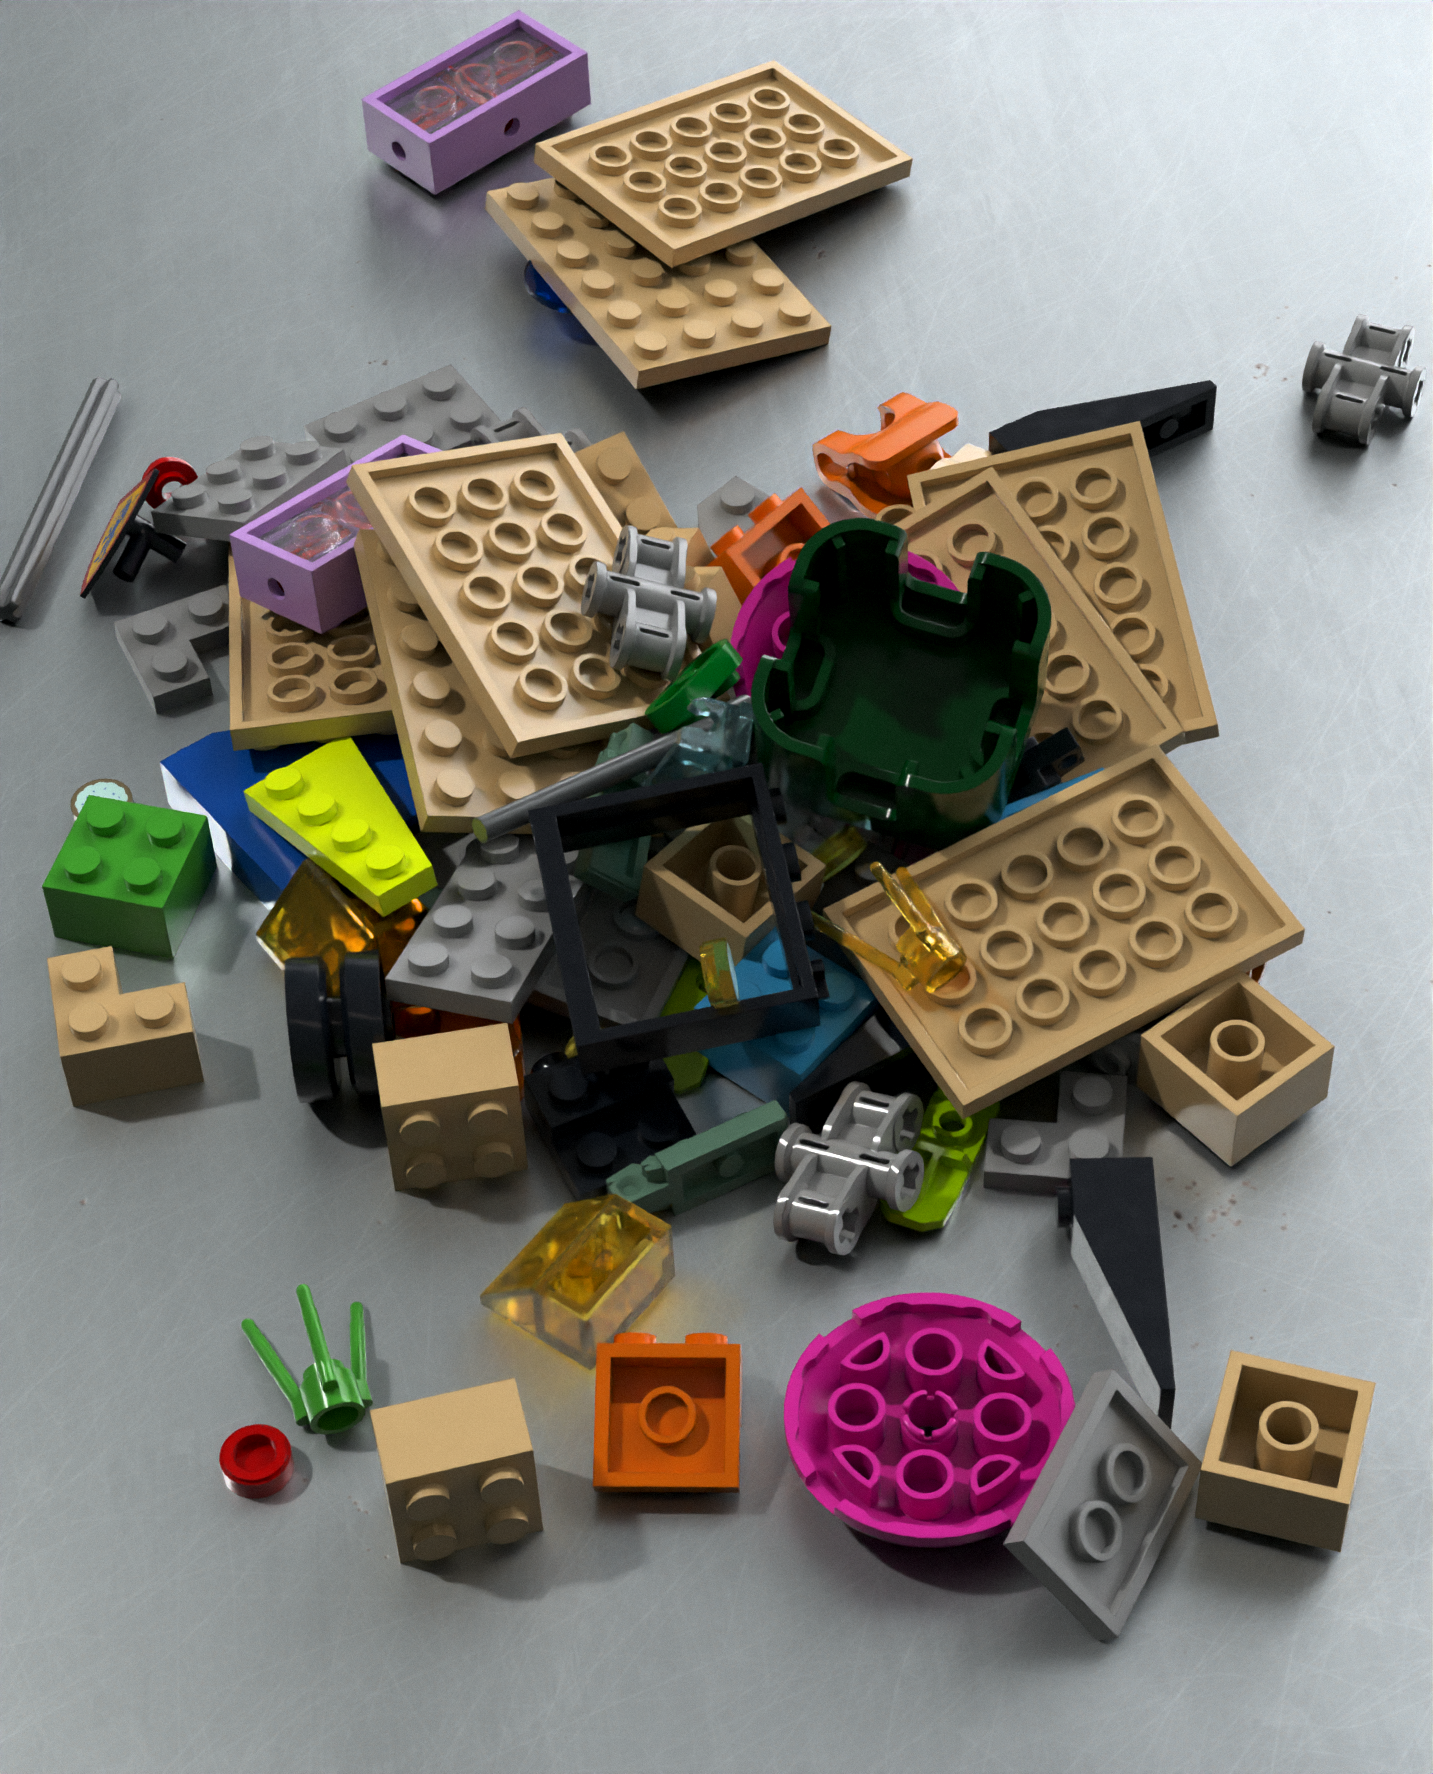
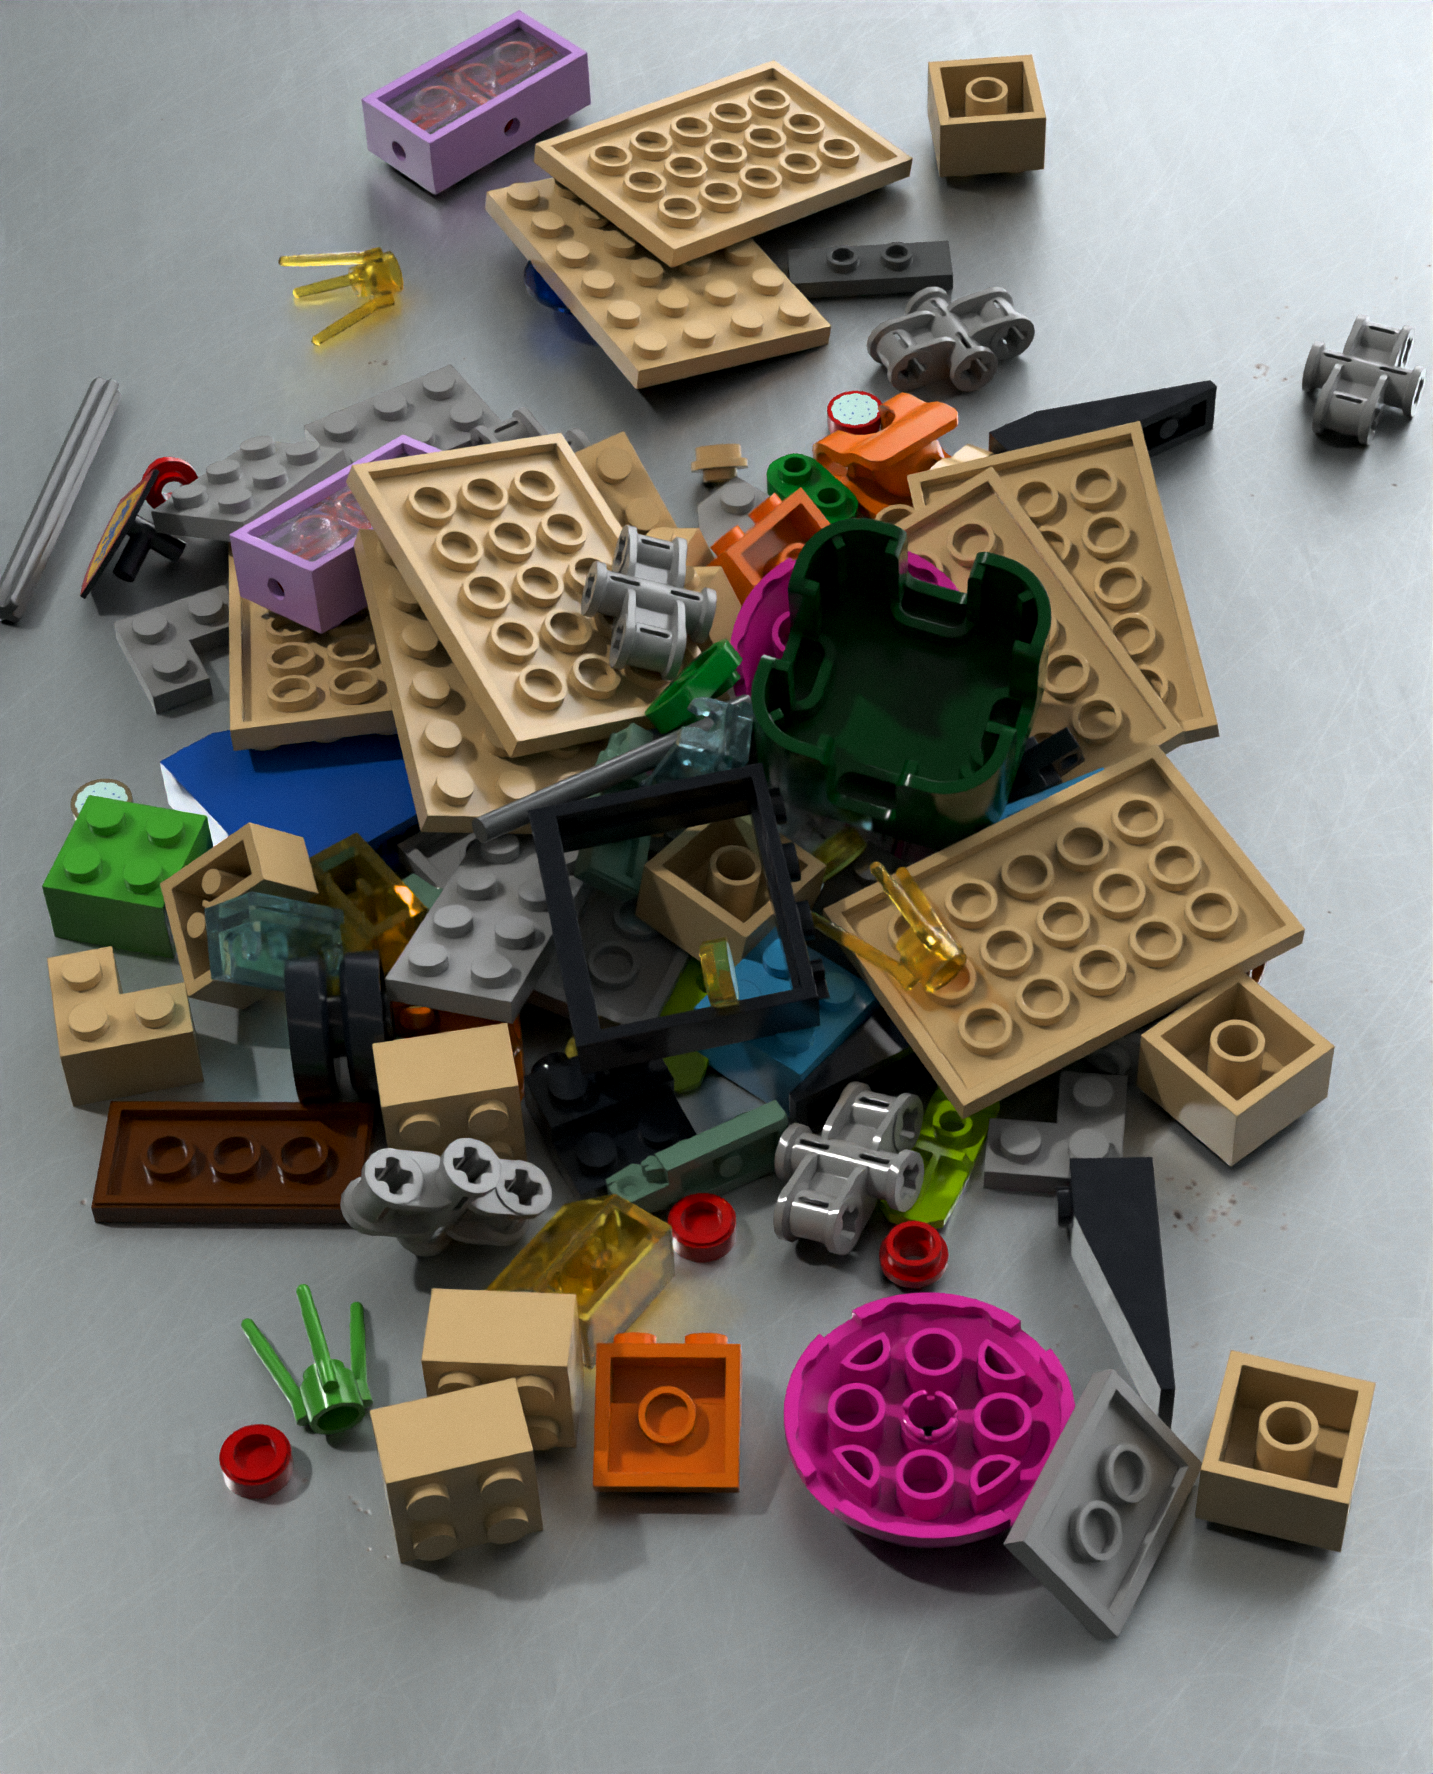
(231, 1161): none -> reddish brown tile
(244, 862): none -> tan brick
(259, 931): none -> clear light blue hinge
(345, 824): neon yellow wing -> none
(373, 277): none -> clear yellow plant
(438, 1200): none -> light grey axle
(509, 1335): none -> tan brick
(703, 1227): none -> red tile
(718, 462): none -> tan plate
(825, 490): none -> green plate
(854, 413): none -> tile
(870, 269): none -> dark grey plate
(916, 1240): none -> red plate
(950, 339): none -> light grey axle
(986, 115): none -> tan brick

